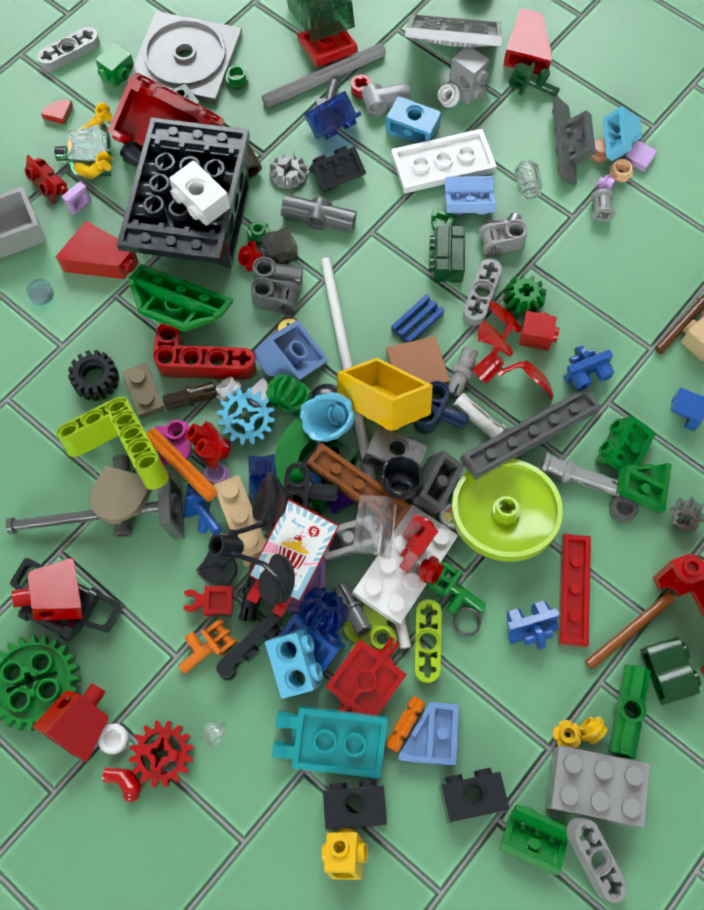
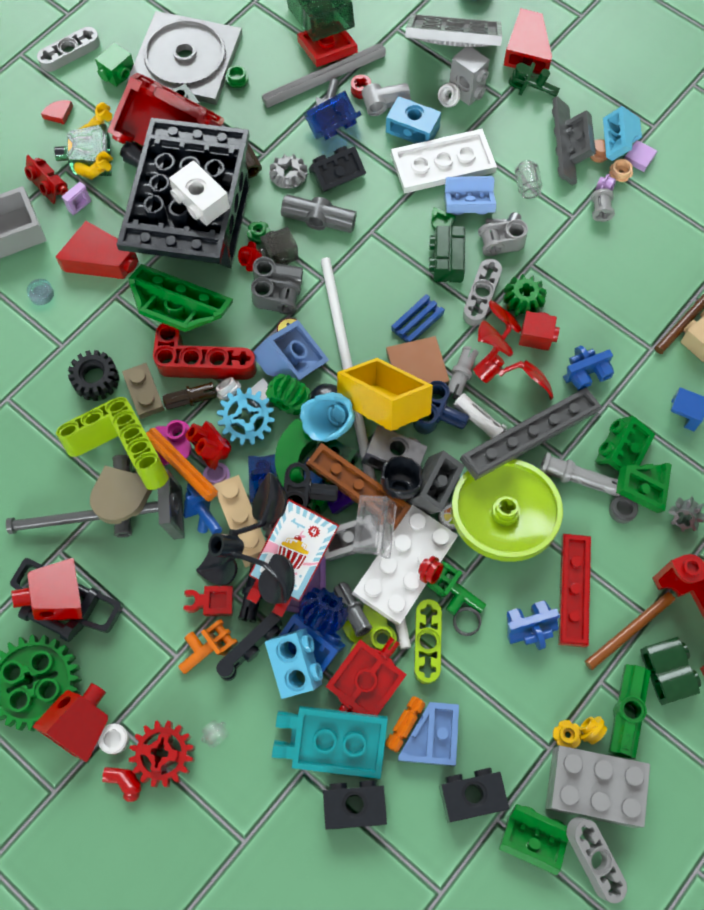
(344, 855): yellow brick -> none
(420, 534): red bracket -> none

